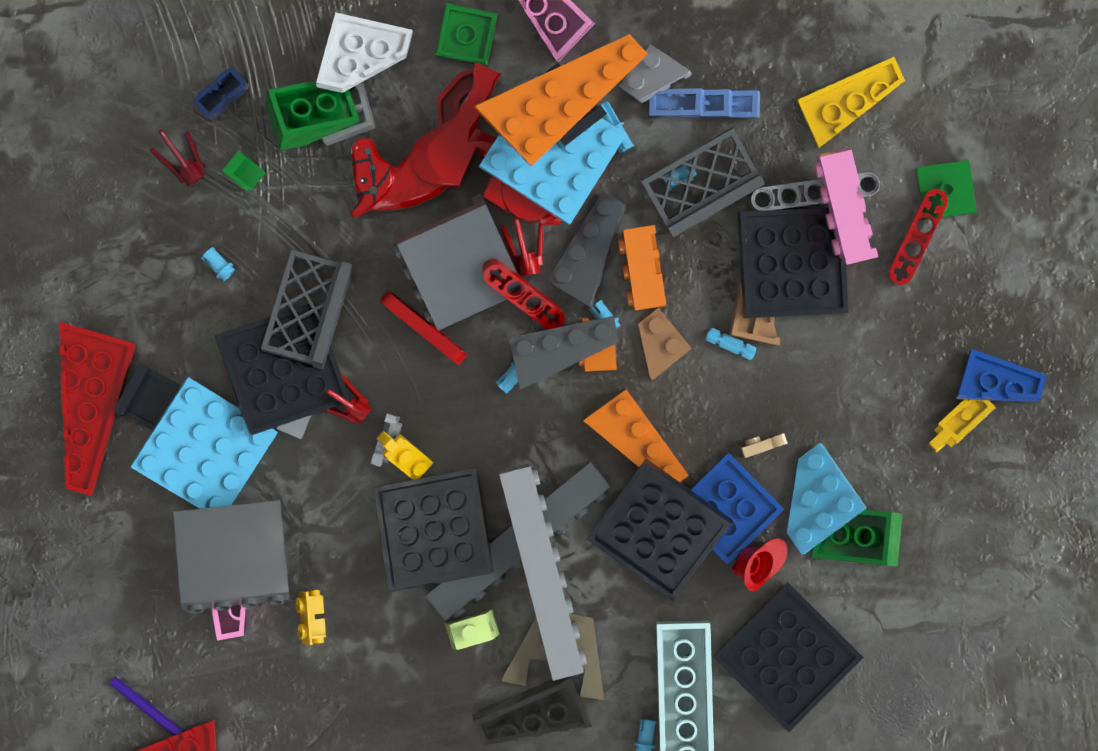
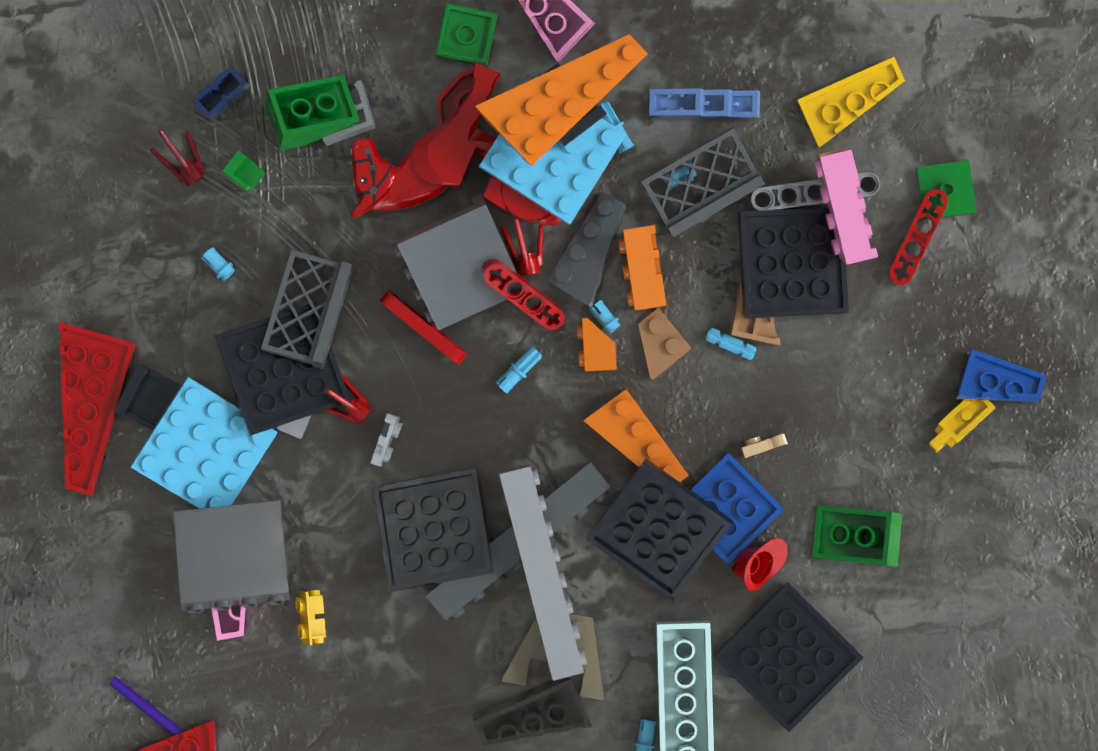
(359, 51): white plate -> none
(405, 455): yellow hinge -> none
(472, 629): yellowish green torso -> none
(552, 350): dark grey wing -> none
(653, 75): light grey wing -> none
(820, 500): medium azure plate -> none

